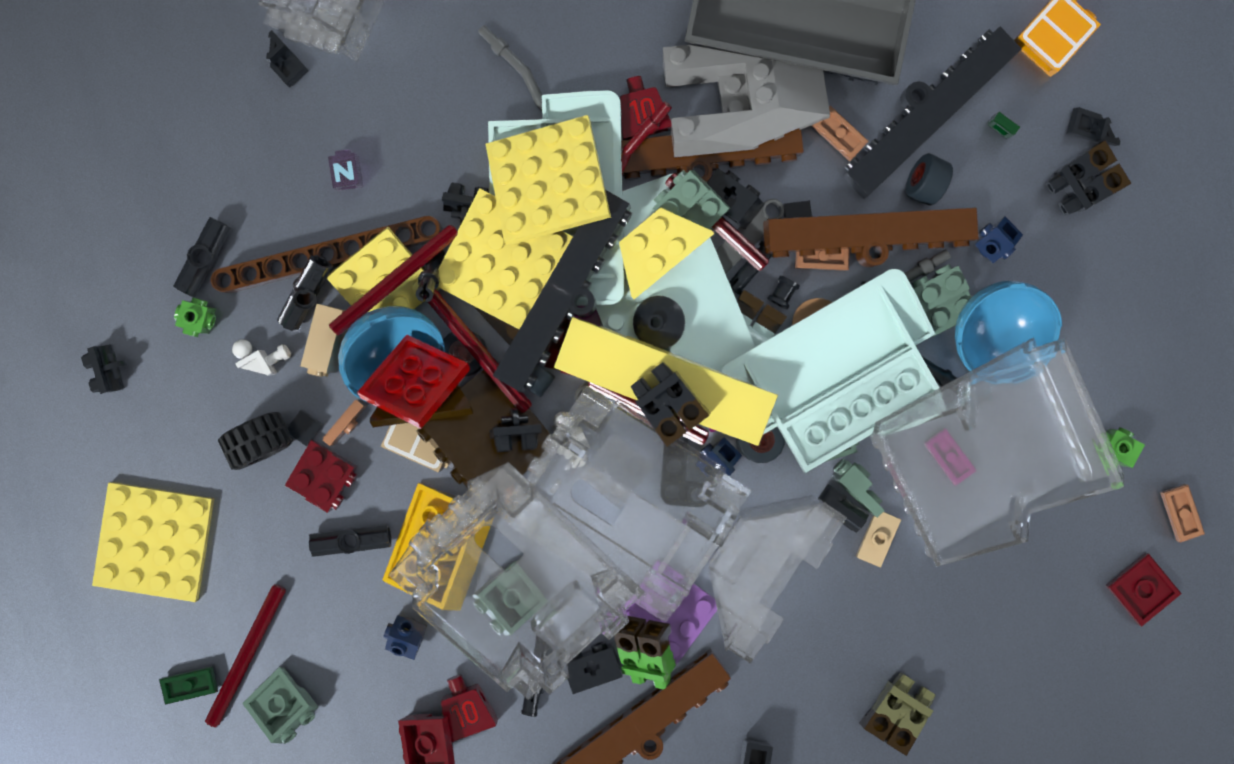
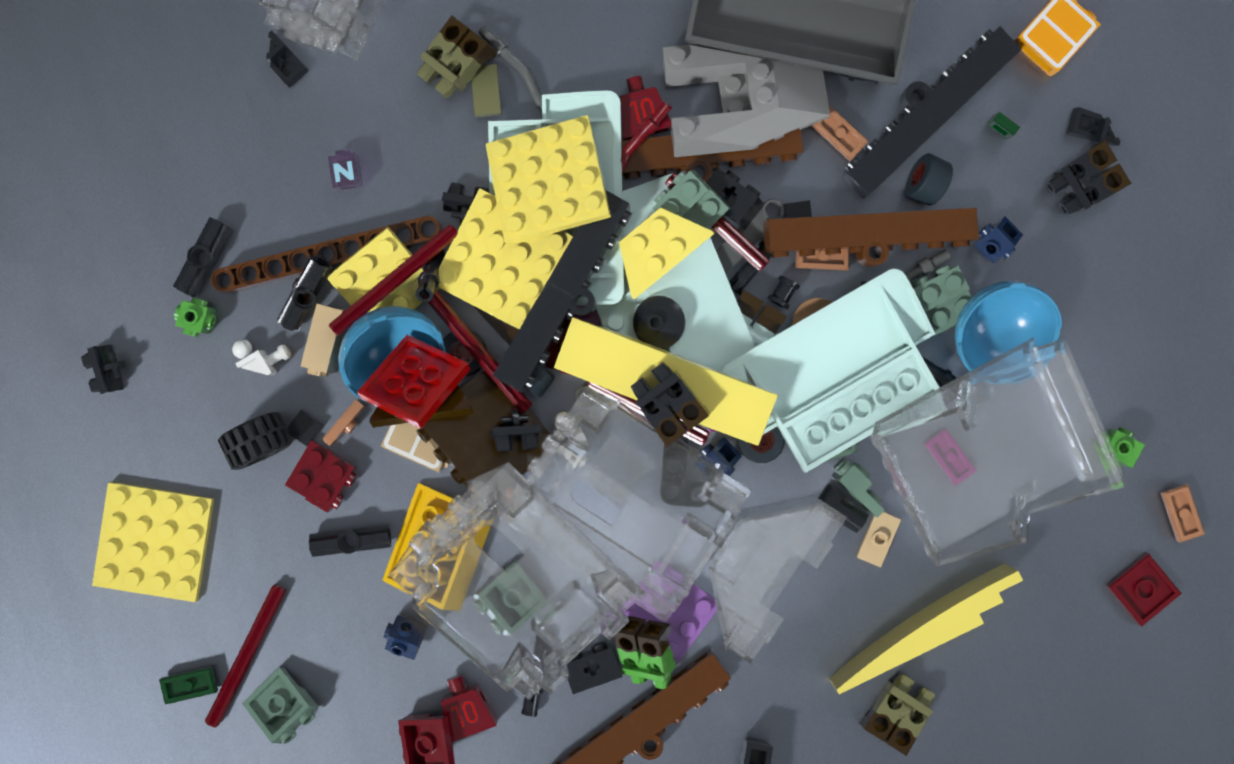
(454, 55): none -> olive hips
(486, 91): none -> olive slope
(928, 628): none -> light yellow slope

